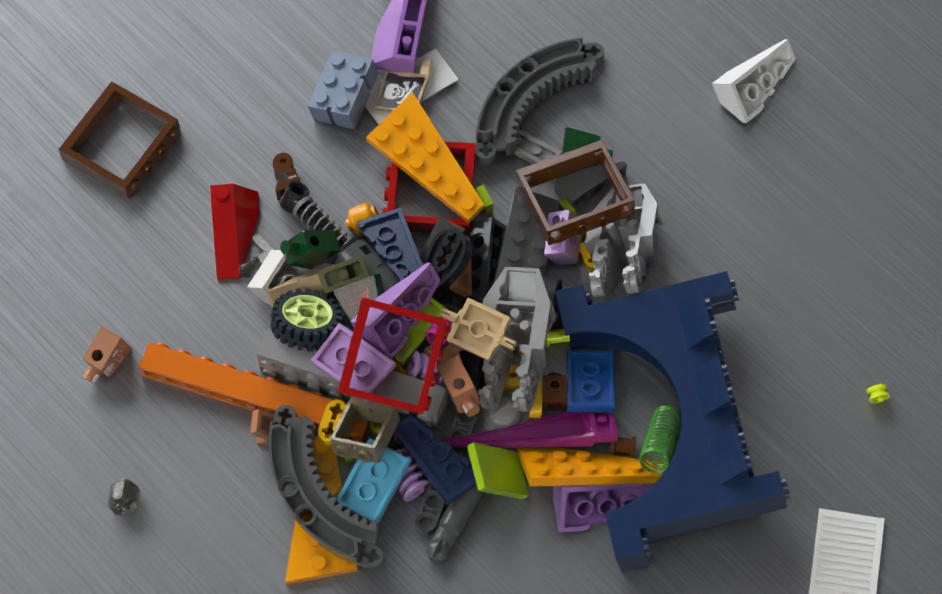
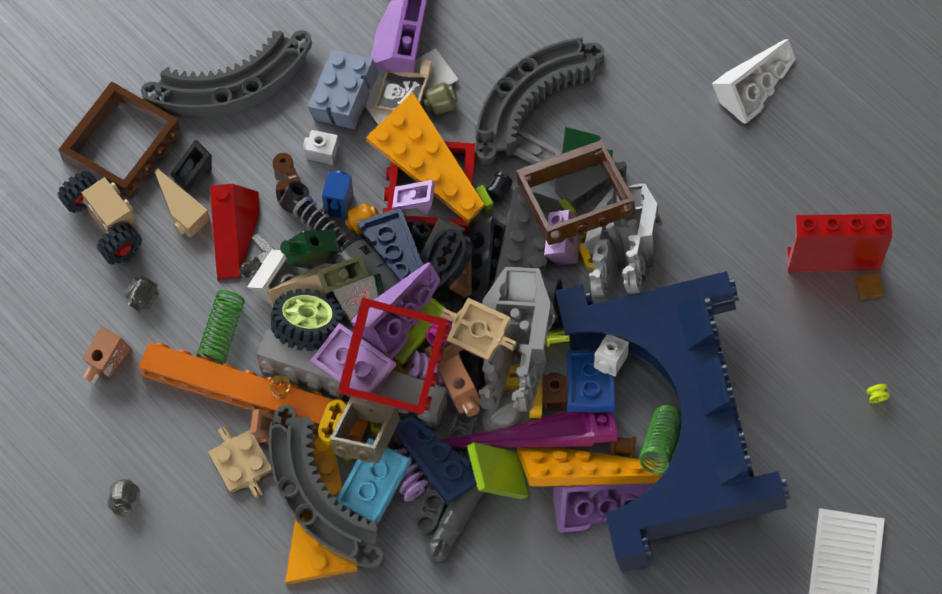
(108, 211): none -> brick
(141, 293): none -> clear smoke head
(185, 211): none -> tan slope
(191, 165): none -> black slope
(201, 95): none -> dark grey gear
(230, 305): none -> bright green piece
(240, 462): none -> tan plate
(277, 380): none -> clear yellow bush
(321, 147): none -> white brick
(337, 194): none -> blue brick
(414, 195): none -> lavender slope
(420, 234): none -> black bush
(440, 98): none -> olive head
(499, 186): none -> black bush
(611, 355): none -> white brick
(839, 242): none -> red panel
(869, 286): none -> pearl gold tile

